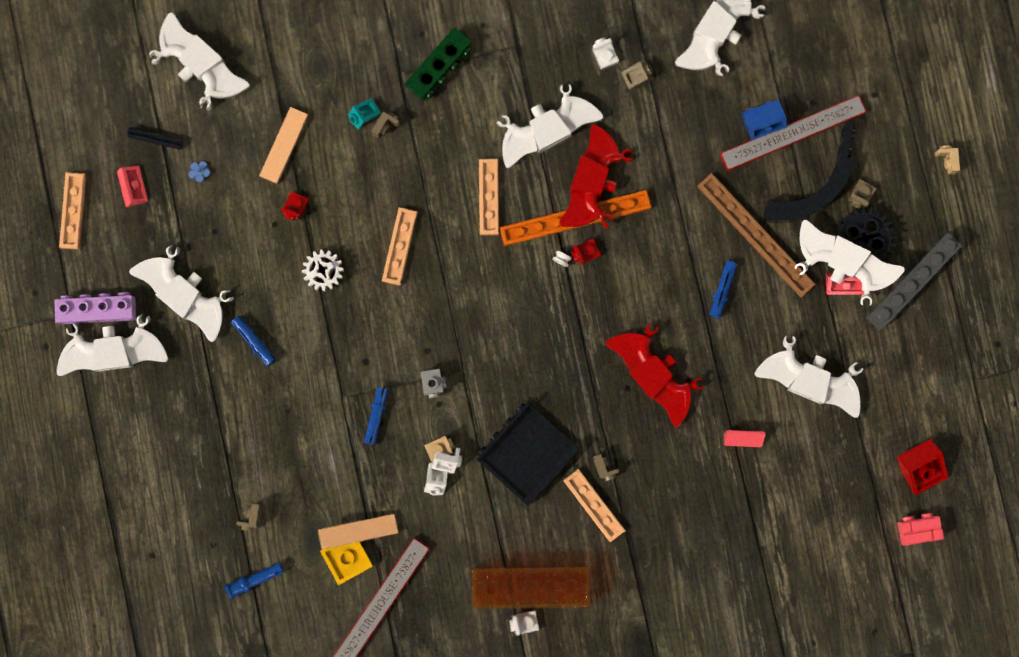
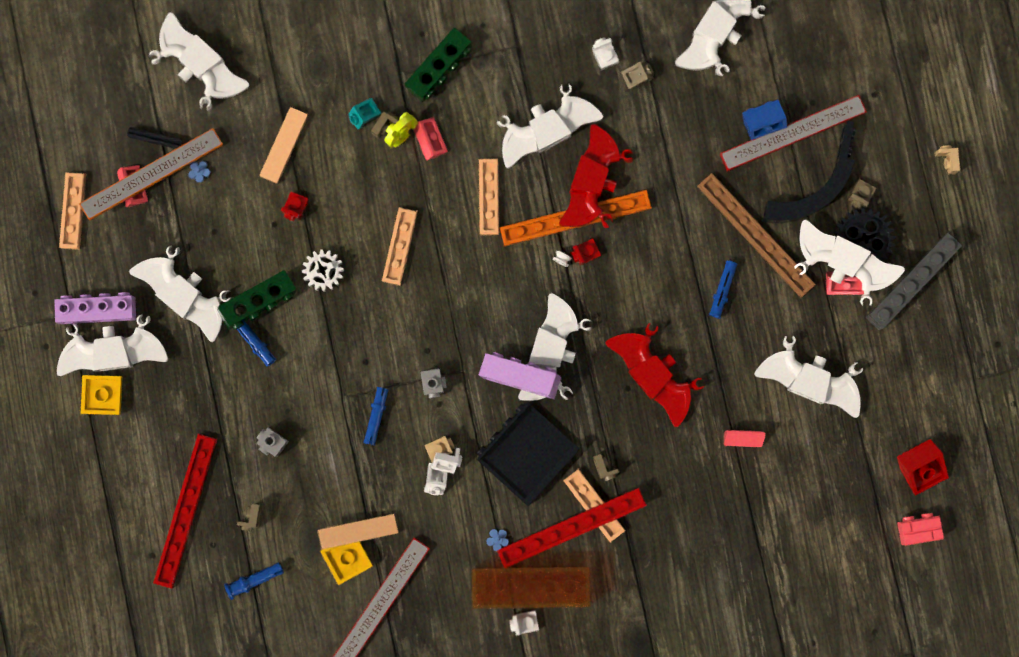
(101, 395): none -> yellow plate
(150, 174): none -> light grey tile
(185, 511): none -> red tile
(271, 442): none -> light grey brick
(279, 281): none -> dark green brick
(399, 132): none -> neon yellow plate
(430, 138): none -> coral slope
(497, 539): none -> medium blue plant
(519, 375): none -> lavender brick
(551, 341): none -> white torso
(571, 528): none -> red tile

